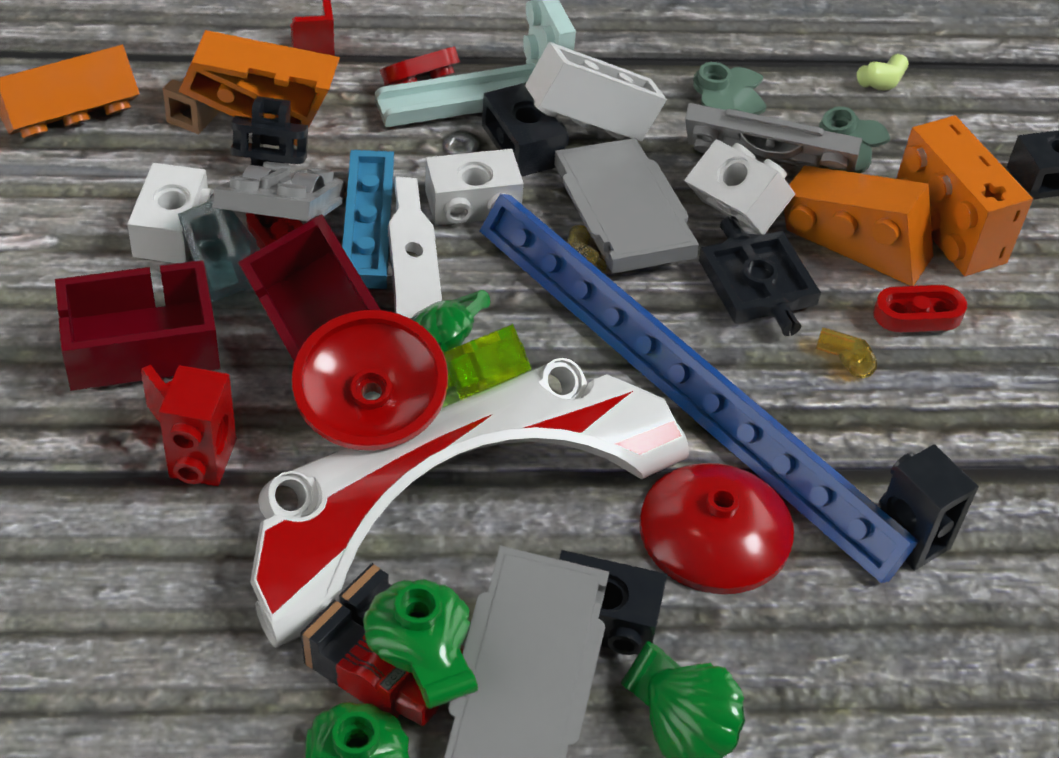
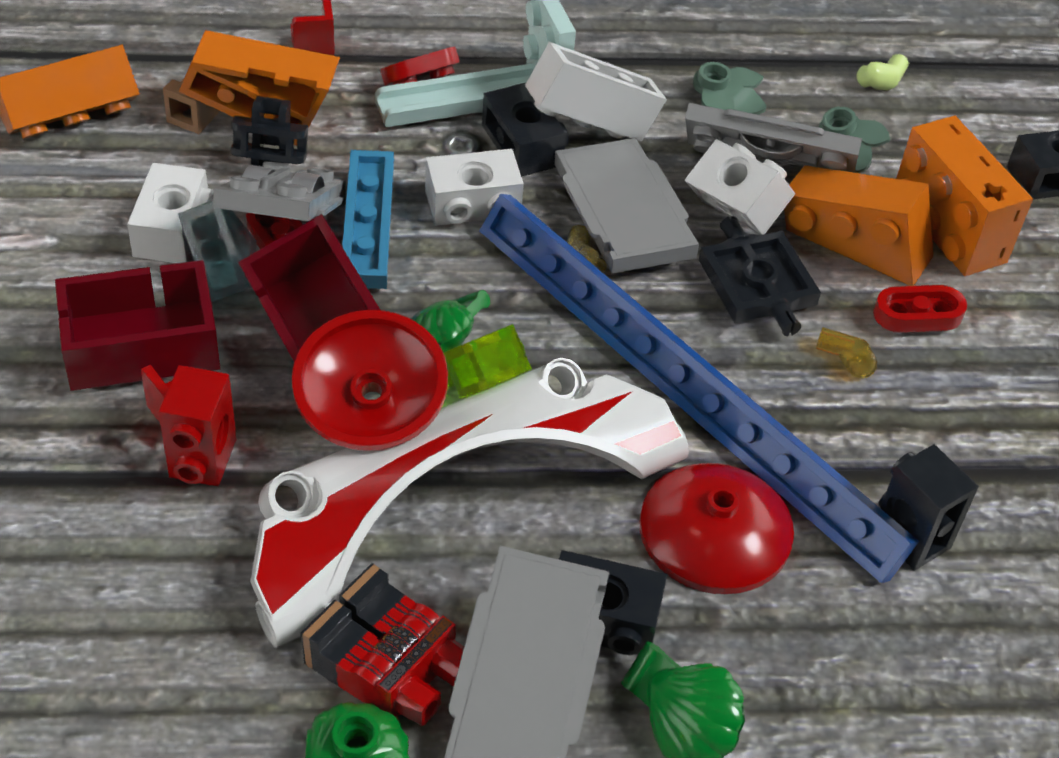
(409, 230): white piece -> none
(421, 632): green animal -> none

